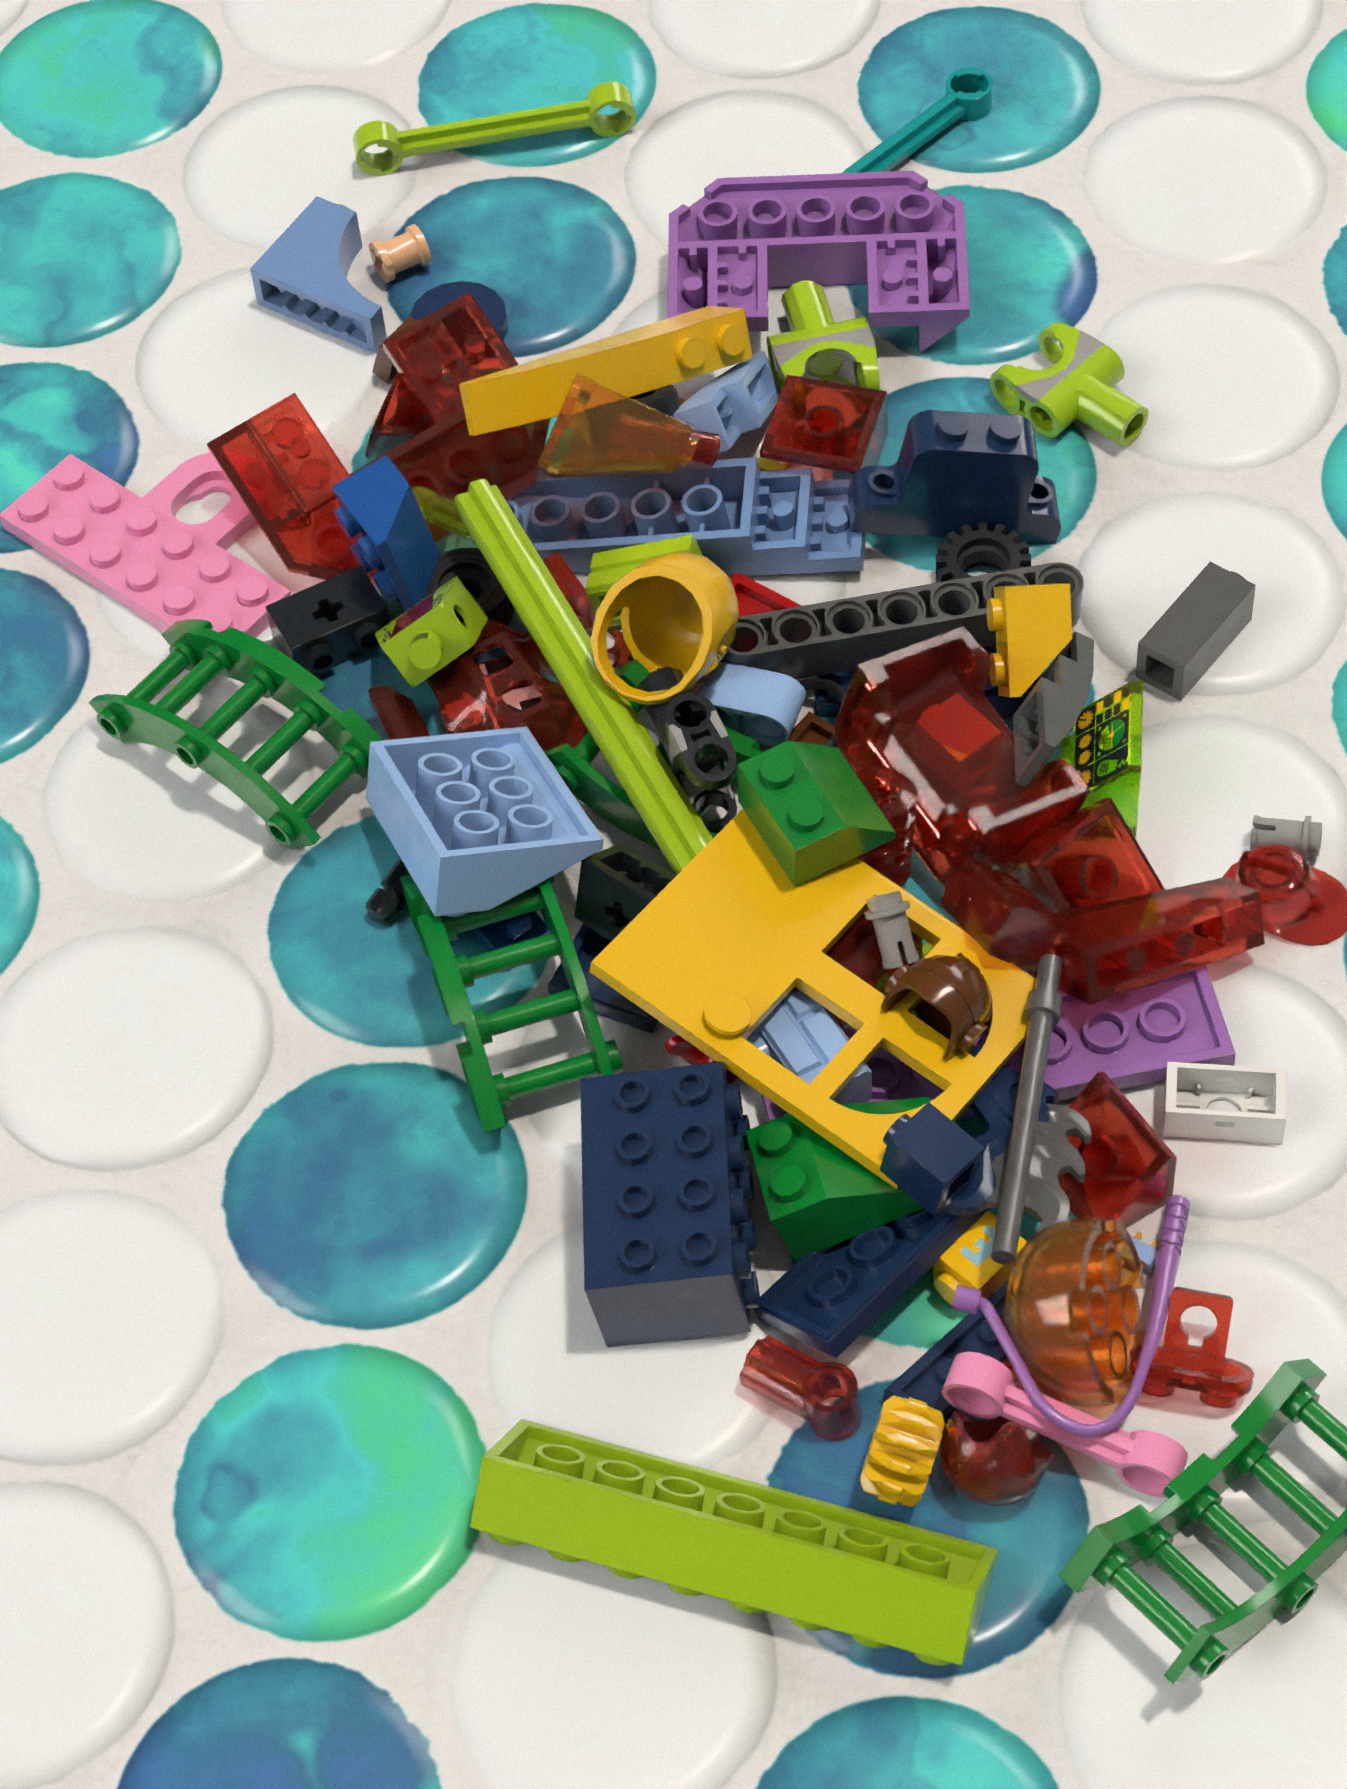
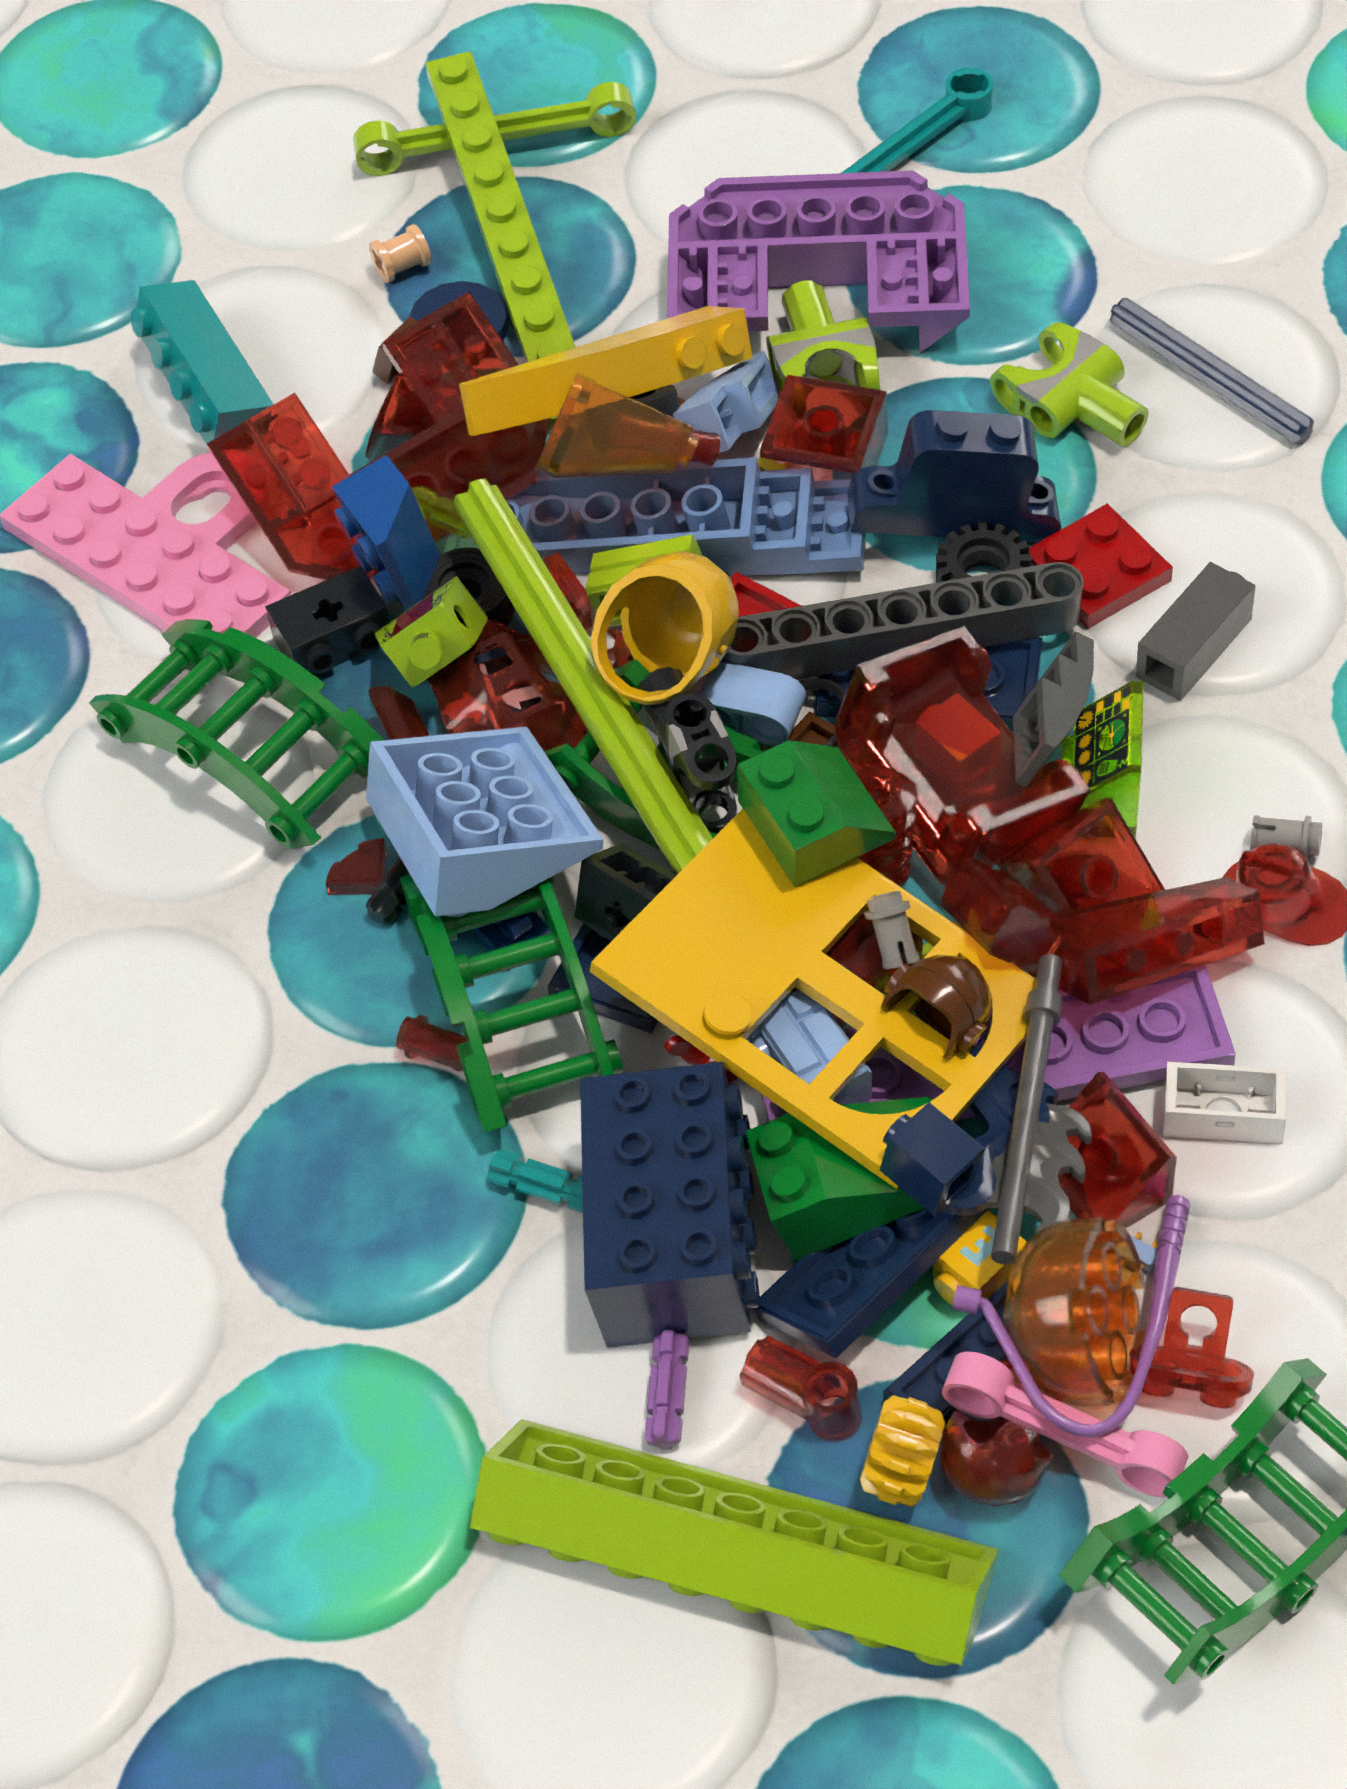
(197, 357): none -> teal brick
(308, 273): medium blue arch -> none
(360, 870): none -> clear red tile
(429, 1041): none -> clear red pin
(499, 208): none -> lime plate
(536, 1179): none -> teal axle
(667, 1389): none -> medium lavender axle
(1030, 630): yellow slope -> none
(1111, 557): none -> red plate
(1212, 371): none -> axle

